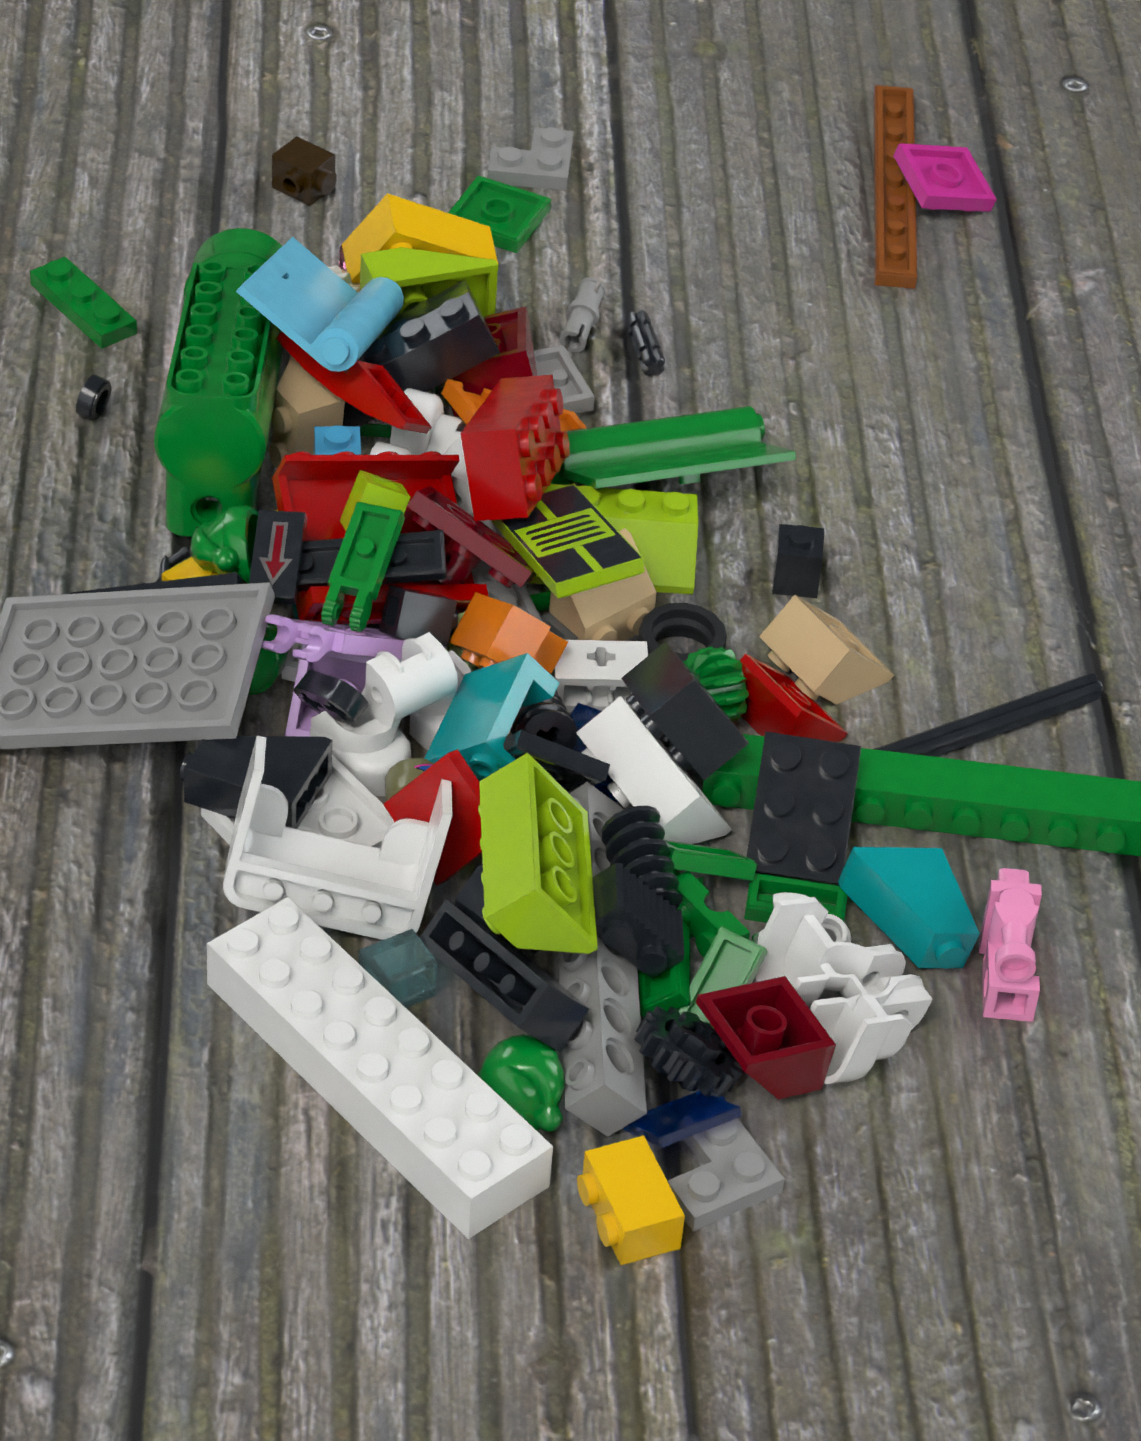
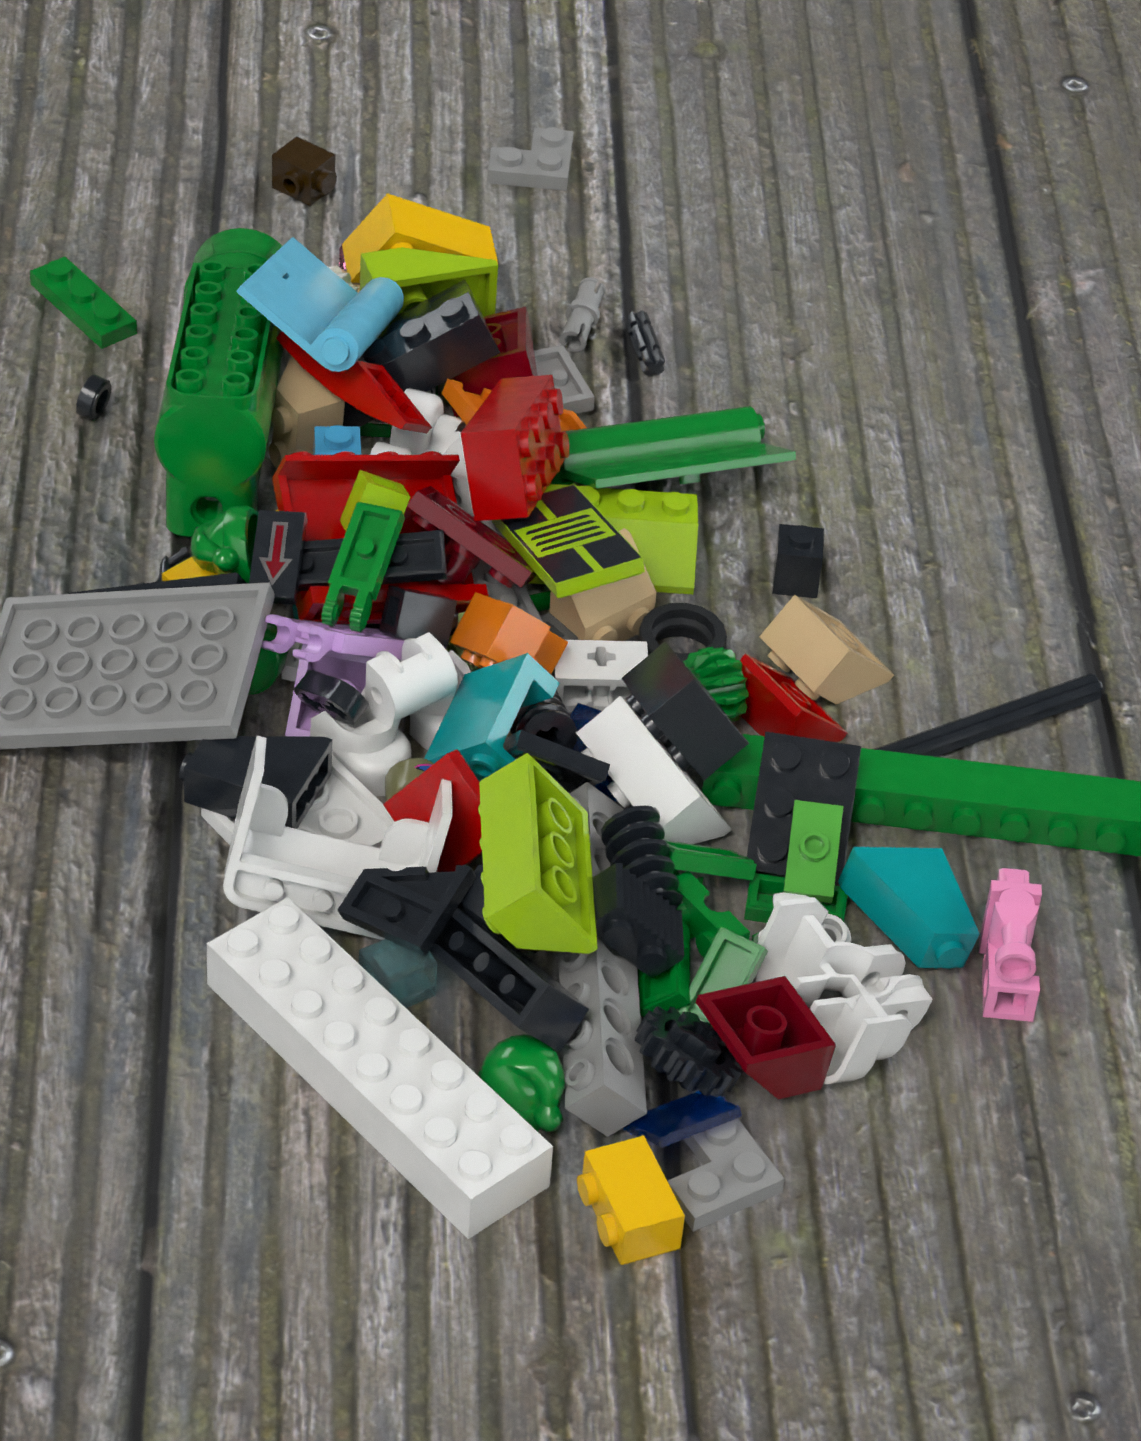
(406, 904): none -> black wing
(504, 208): green tile -> none
(813, 850): none -> bright green plate
(893, 198): dark orange tile -> none
(944, 177): dark pink plate -> none

